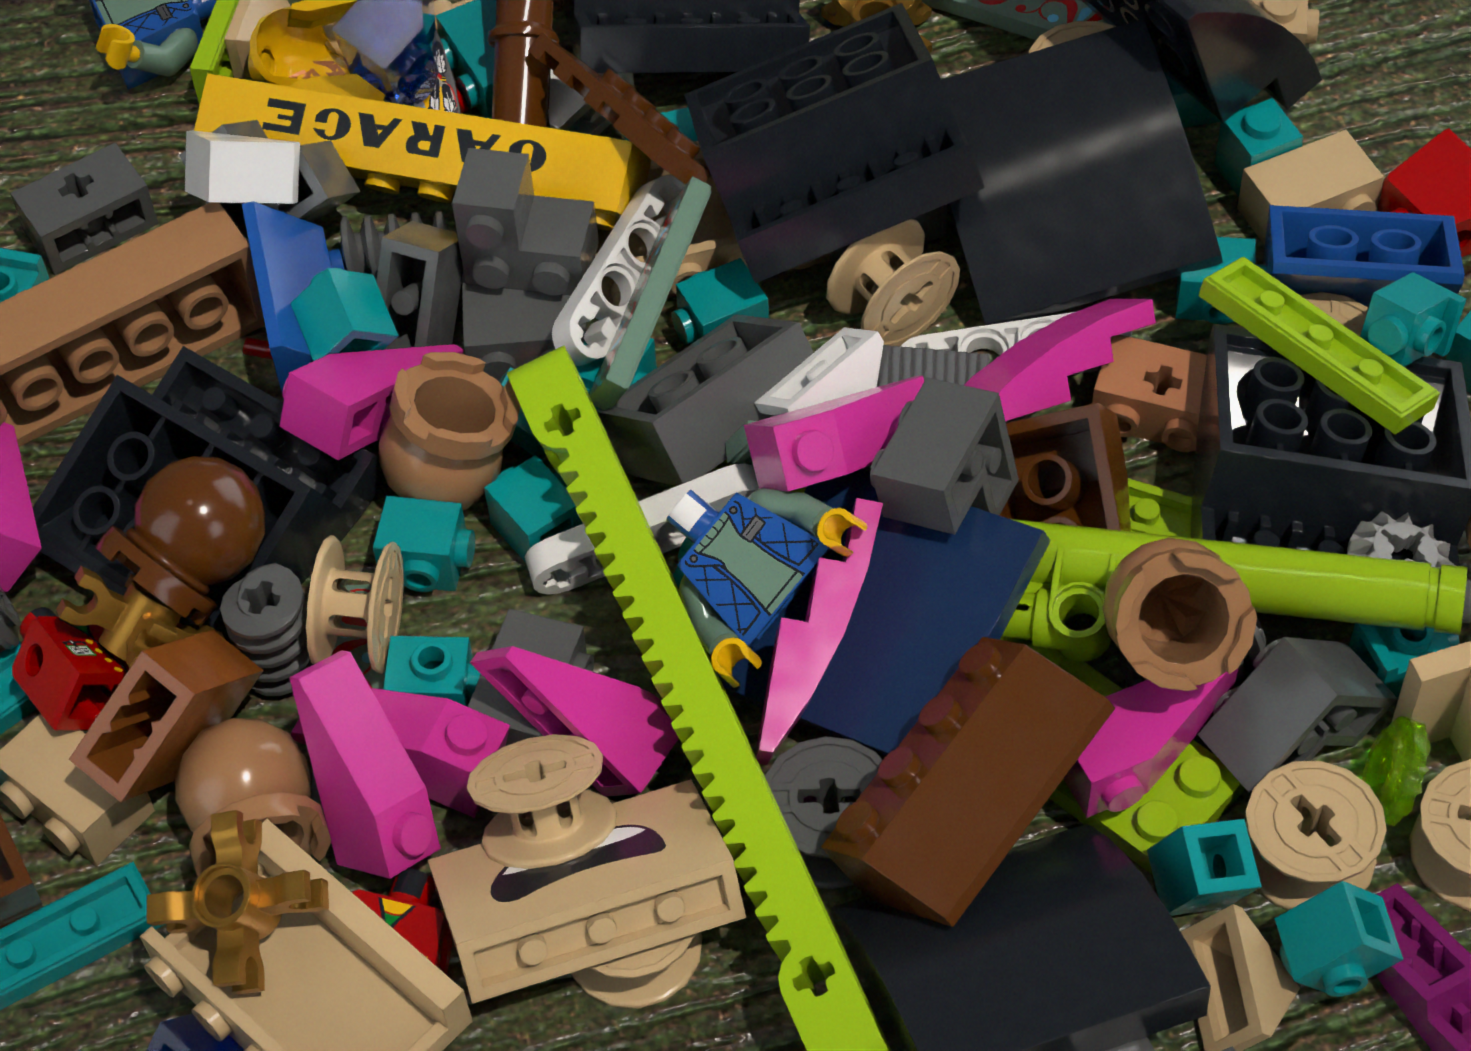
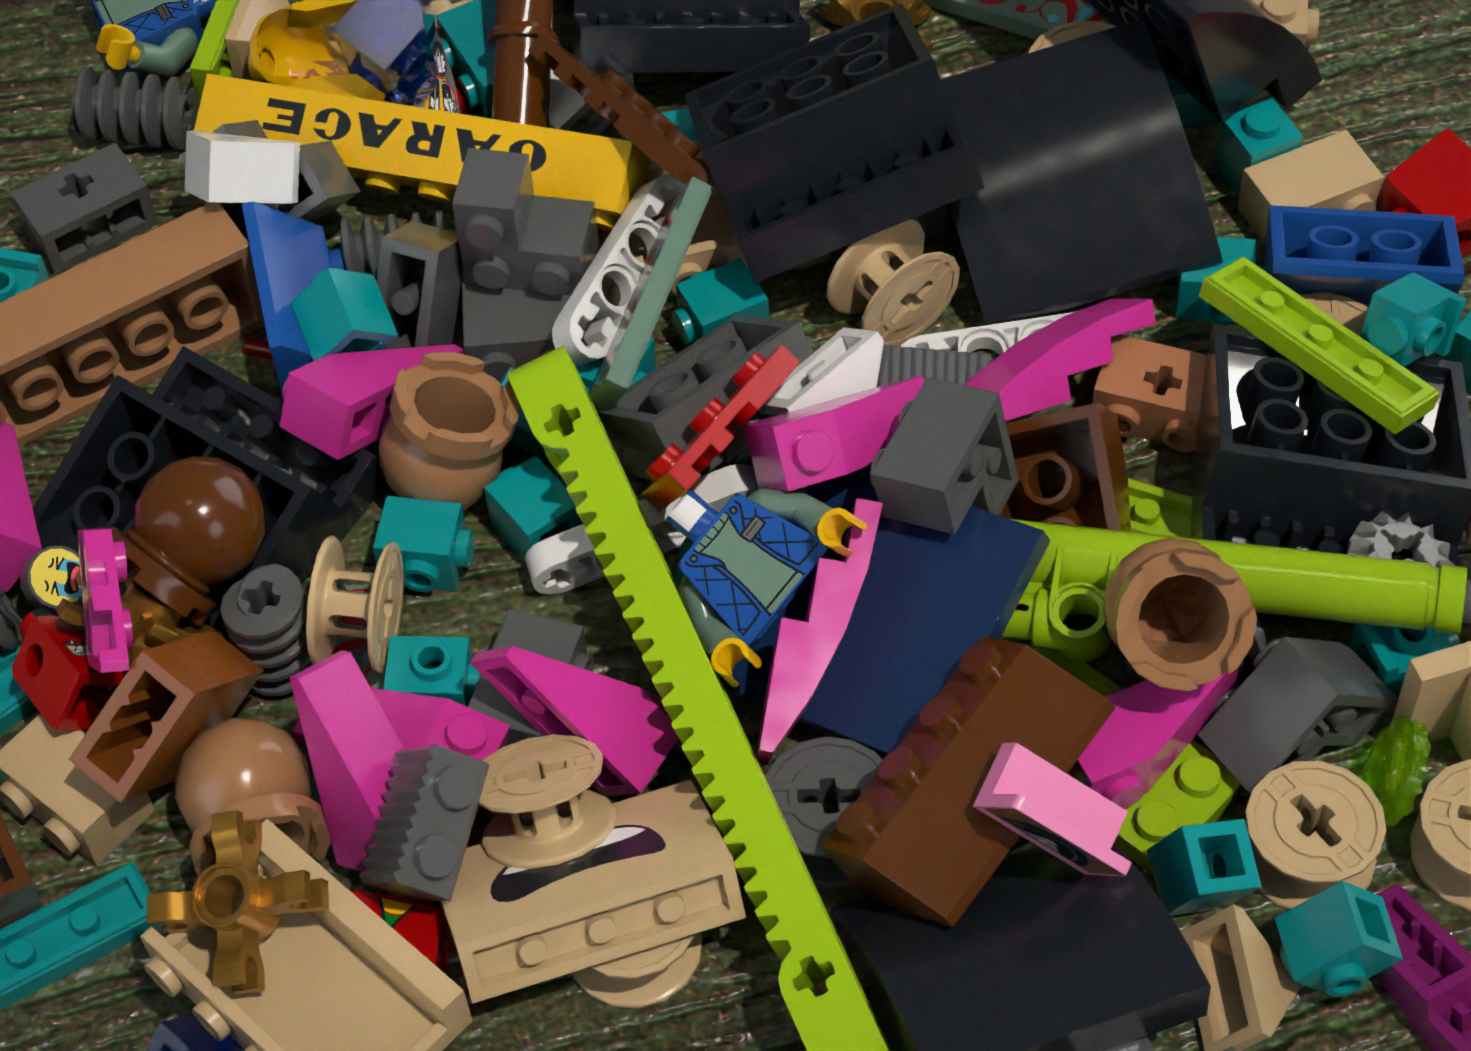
(50, 577): none -> tile
(106, 623): none -> dark pink wing
(133, 112): none -> dark grey piece
(425, 823): none -> dark grey brick
(679, 469): none -> red wing
(1053, 811): none -> bright pink panel

